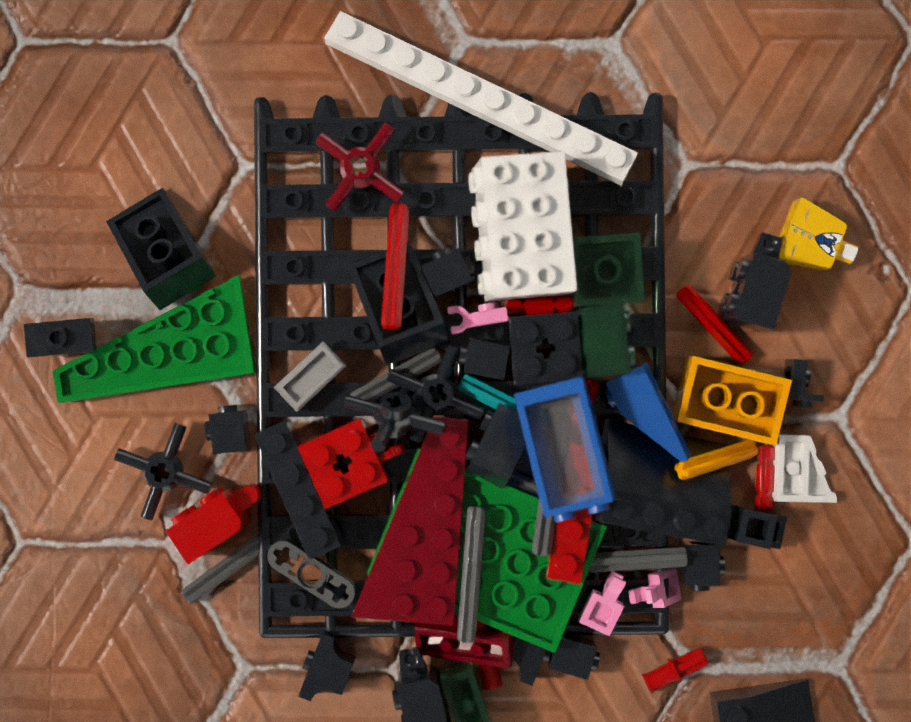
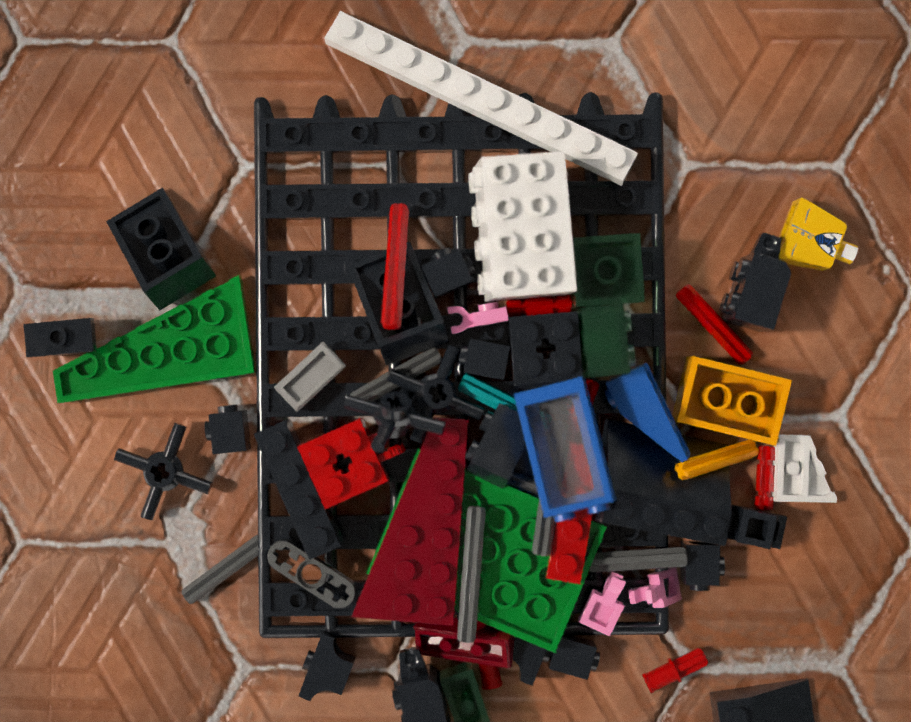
(217, 519): red hinge -> none
(372, 163): dark red bar -> none
(801, 376): black bracket -> none

